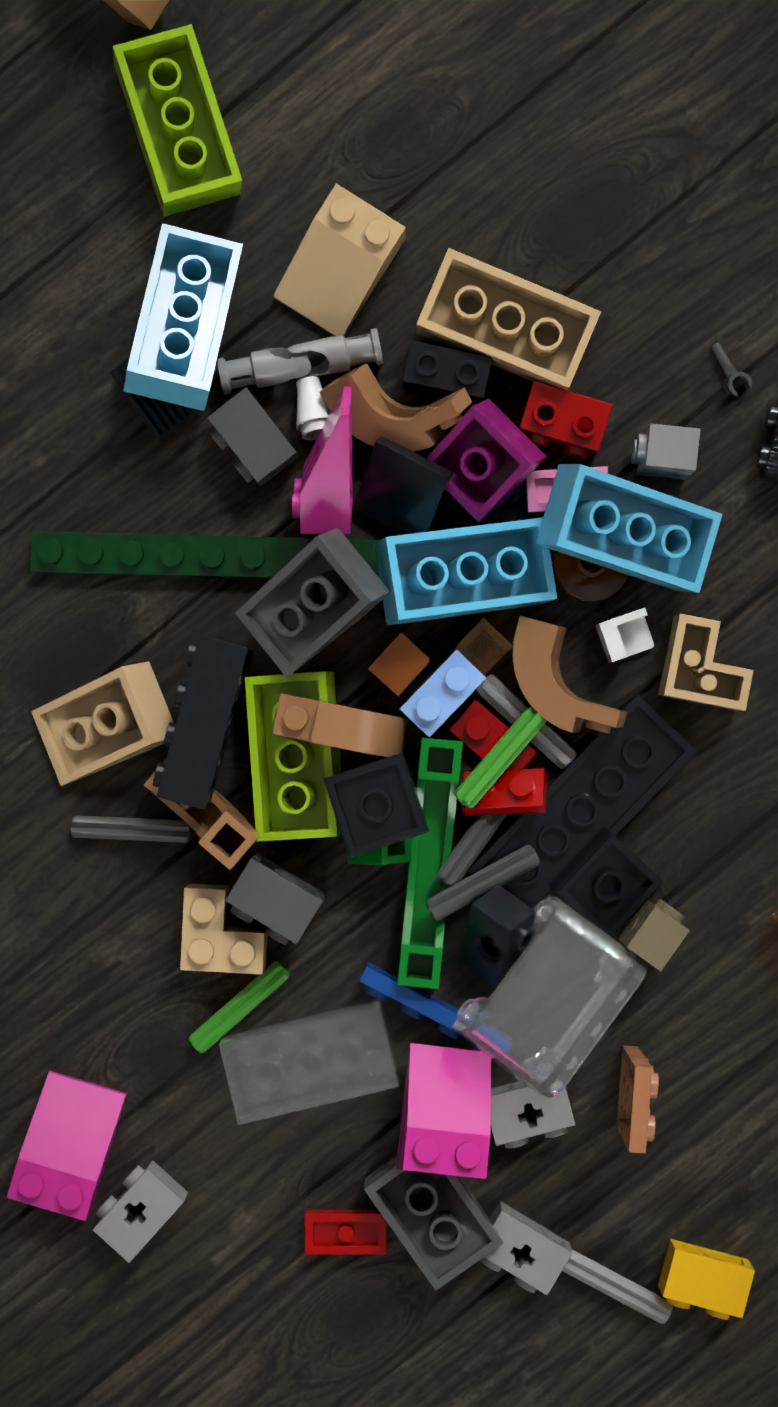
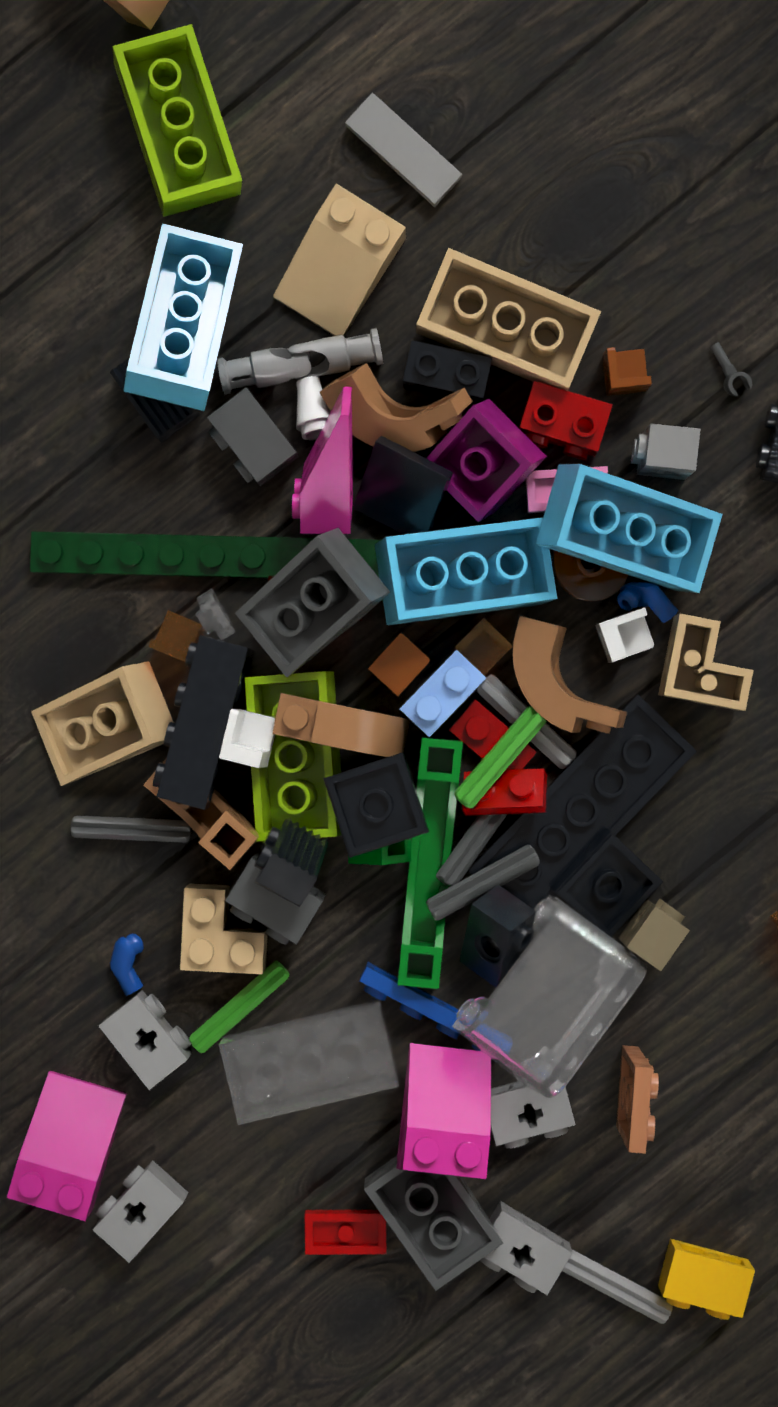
(122, 962): none -> blue arm
(150, 1060): none -> light grey brick
(176, 635): none -> clear orange panel
(214, 615): none -> clear plate
(248, 738): none -> white panel
(290, 861): none -> black brick
(403, 149): none -> light grey tile
(625, 372): none -> dark orange panel
(646, 595): none -> blue arm

